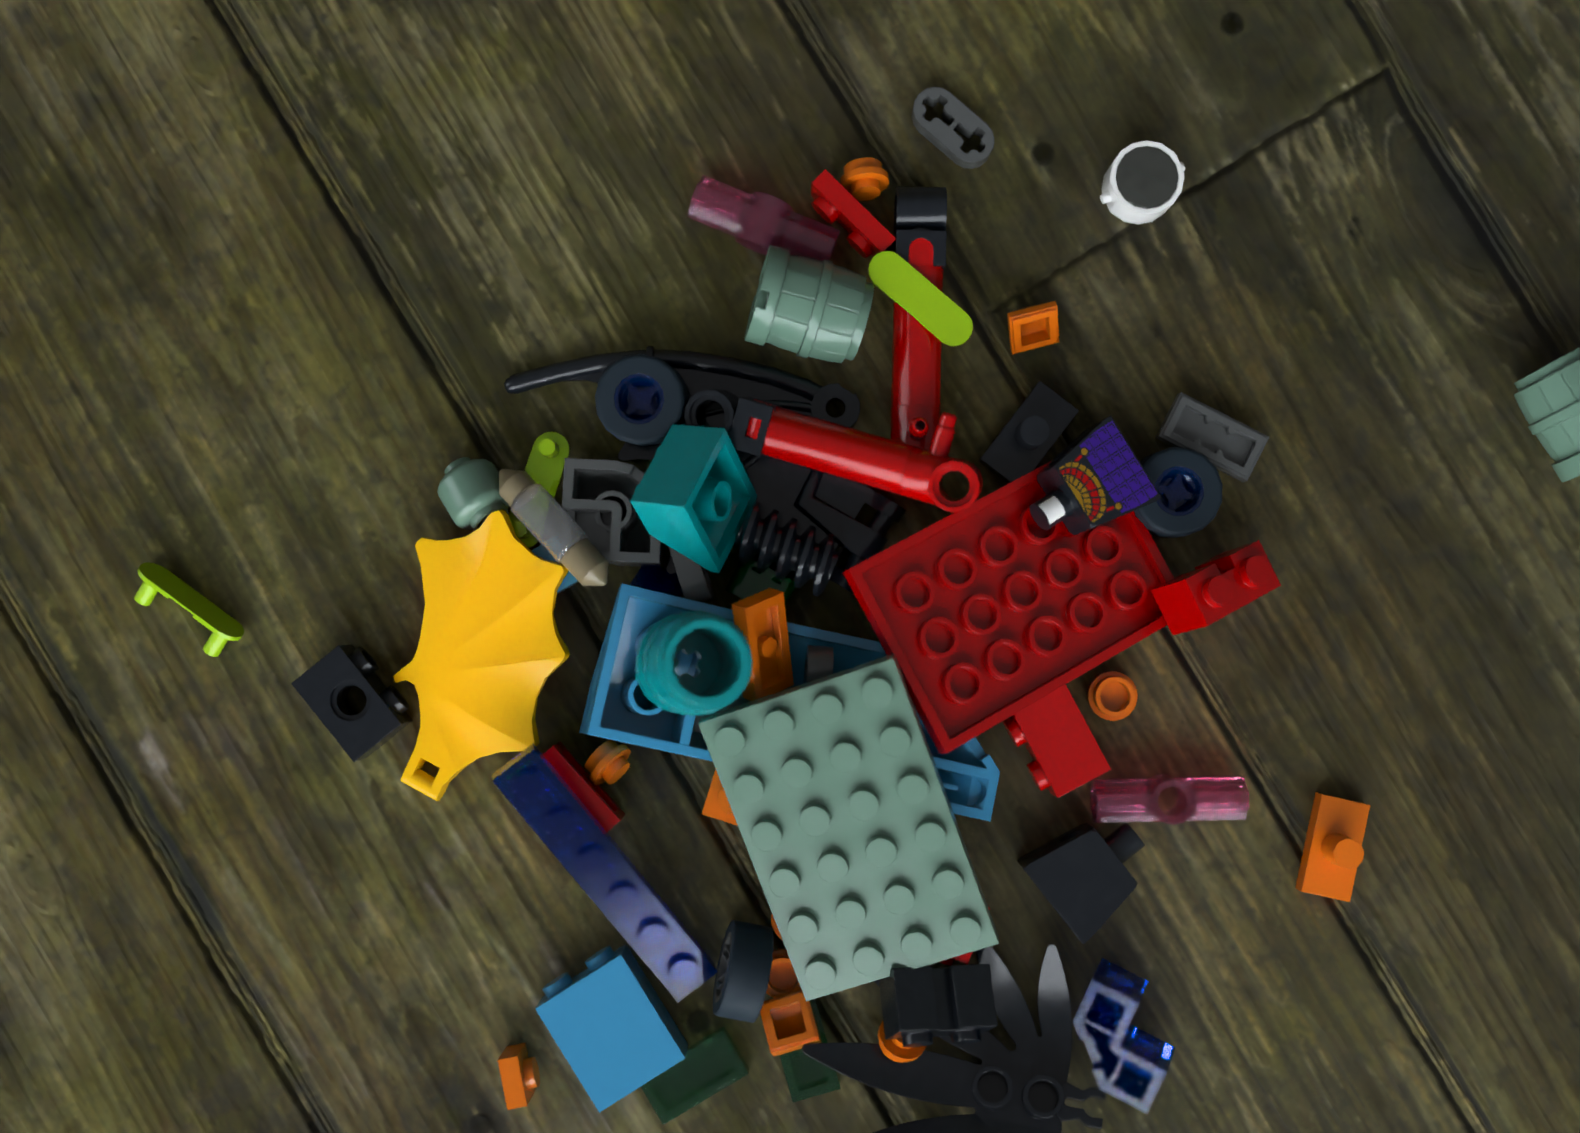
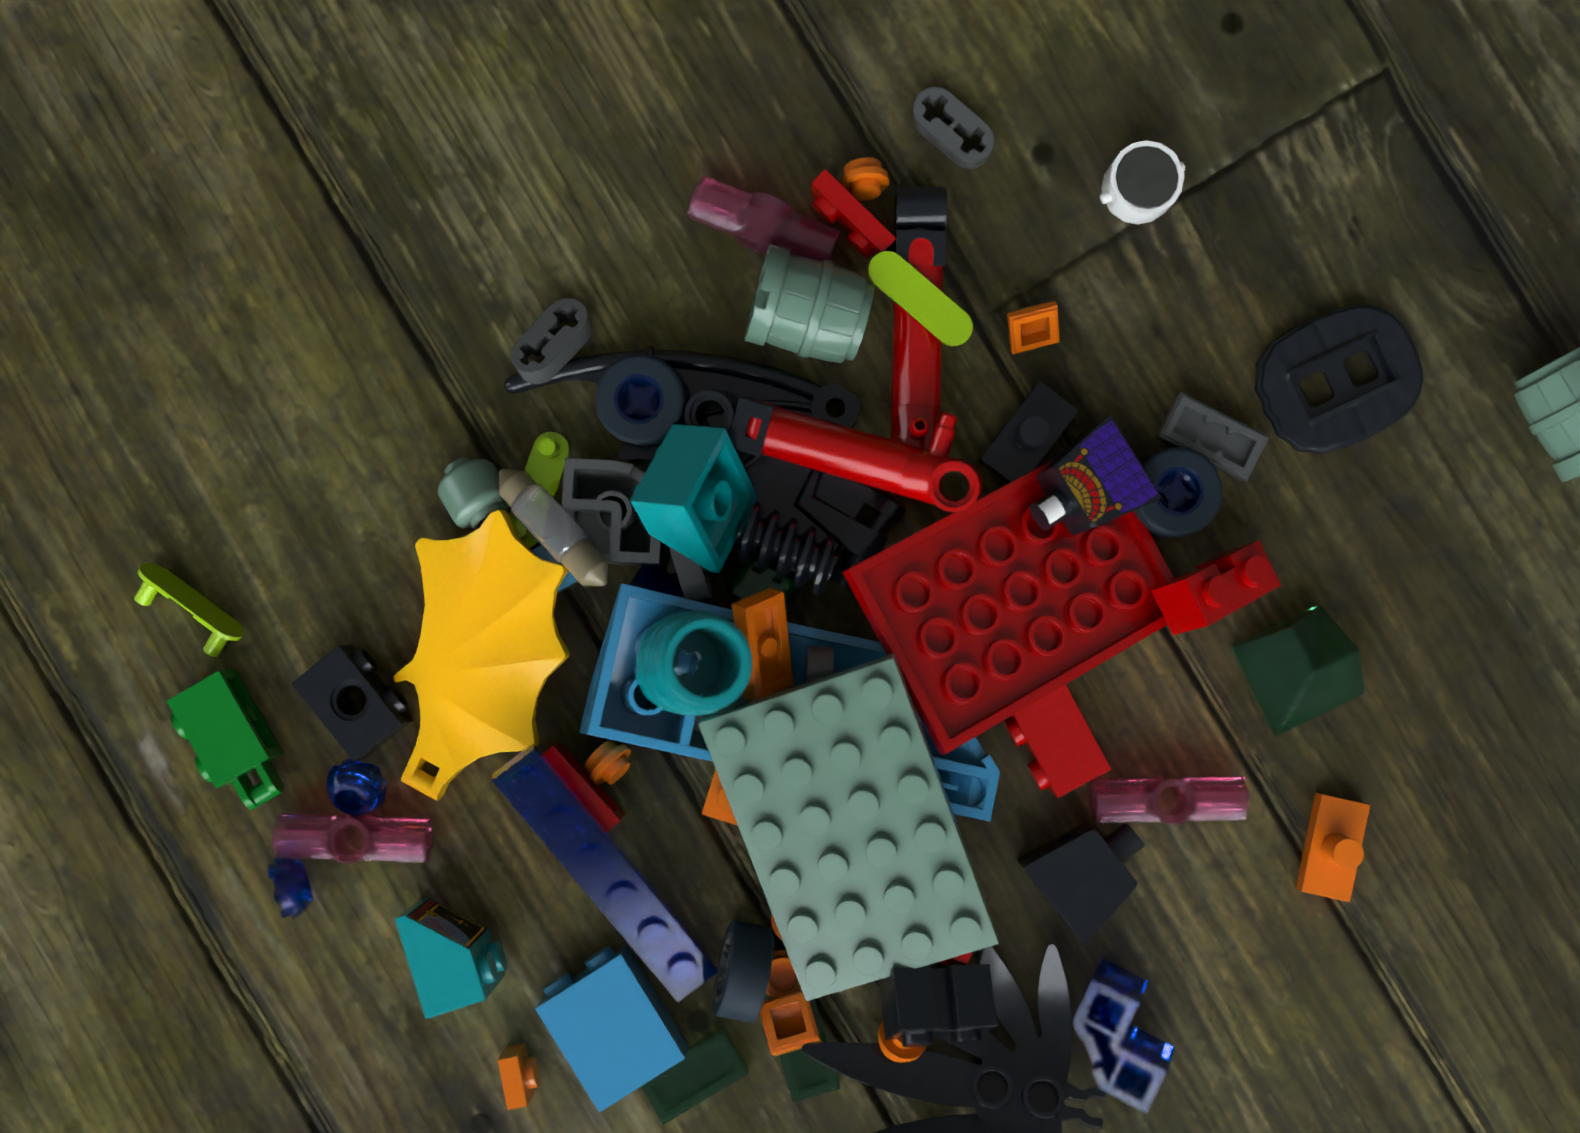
(228, 736): none -> green brick
(291, 886): none -> clear blue plate
(324, 837): none -> clear pink piece
(356, 787): none -> clear blue plate
(449, 957): none -> teal slope
(552, 341): none -> dark grey beam
(1112, 695): orange plate -> none
(1300, 669): none -> clear green slope
(1352, 411): none -> black piece

